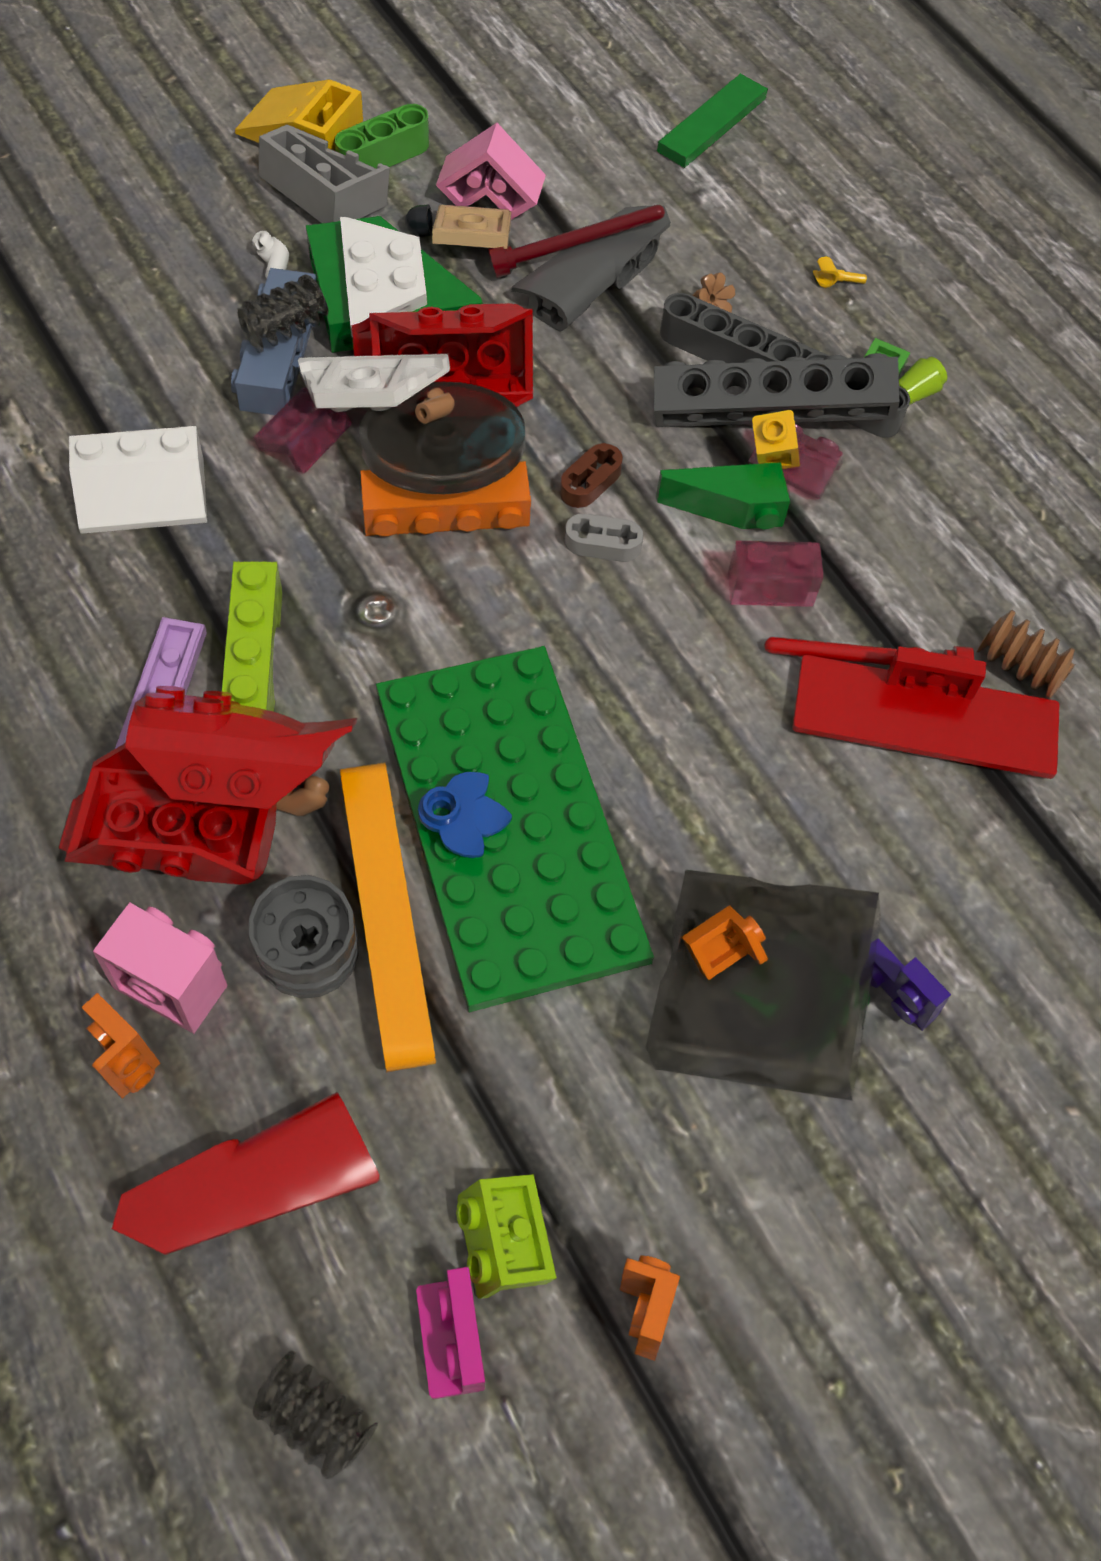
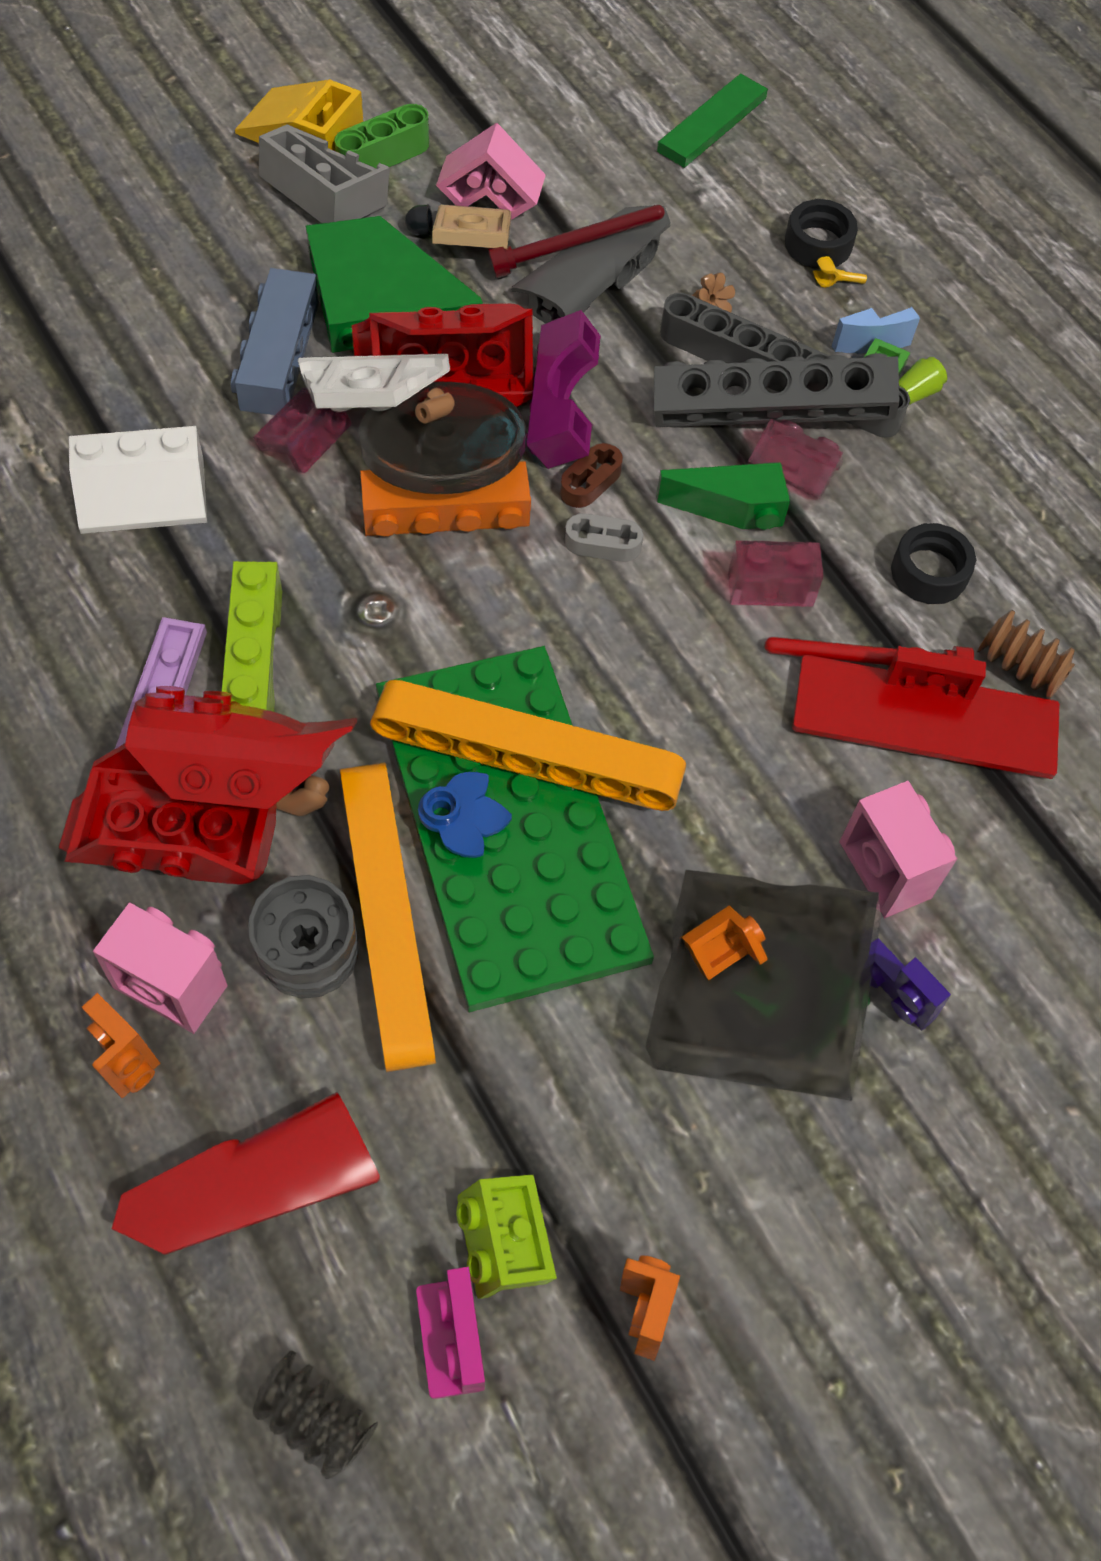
(271, 251): white arm -> none
(281, 310): clear smoke piece -> none
(381, 270): white wing -> none
(529, 745): none -> light orange beam
(556, 424): none -> magenta arch
(776, 439): yellow bracket -> none
(825, 215): none -> black tyre
(860, 329): none -> light blue slope
(897, 848): none -> bright pink brick
(941, 540): none -> black tyre

